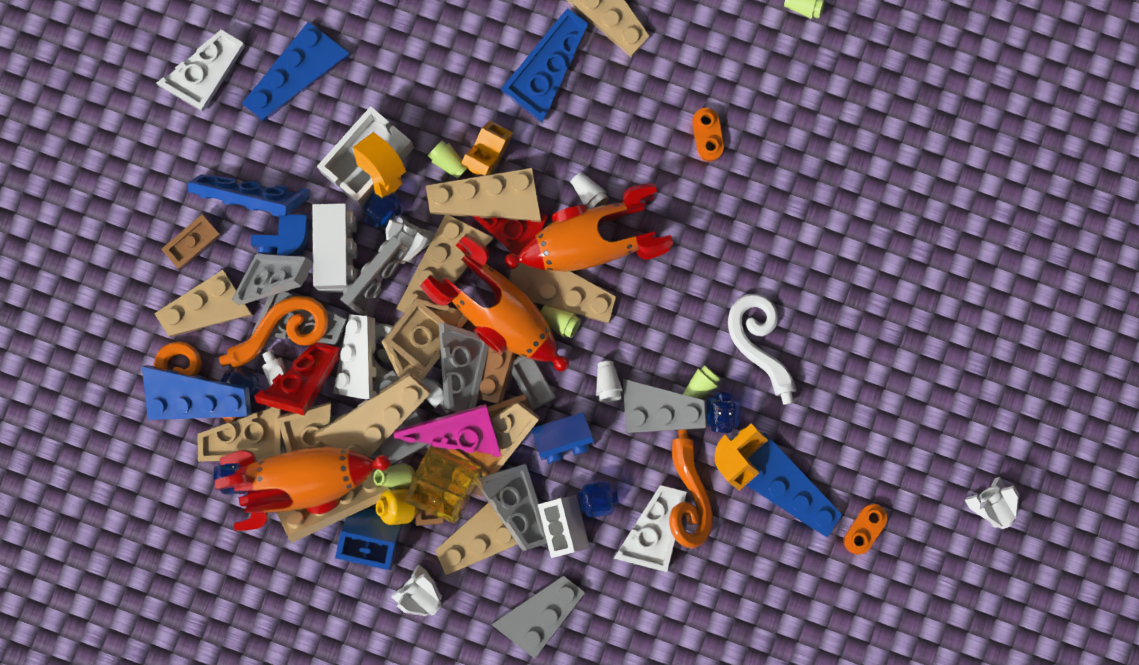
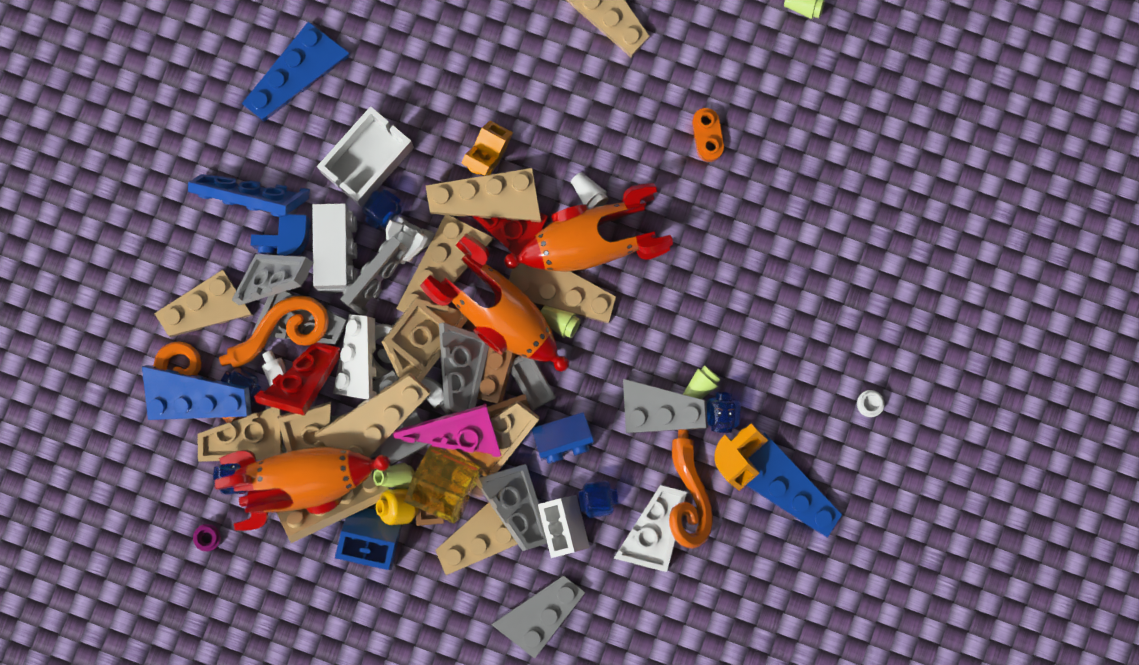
(191, 242): medium nougat plate -> none
(198, 537): none -> magenta plate
(204, 71): white wing -> none
(381, 163): light orange brick -> none
(419, 594): white brick -> none
(447, 159): yellowish green cone -> none
(543, 71): blue wing -> none
(608, 383): white cone -> none
(778, 373): white plant -> none
(864, 528): orange plate -> none
(870, 403): none -> white plate
(996, 504): white brick -> none

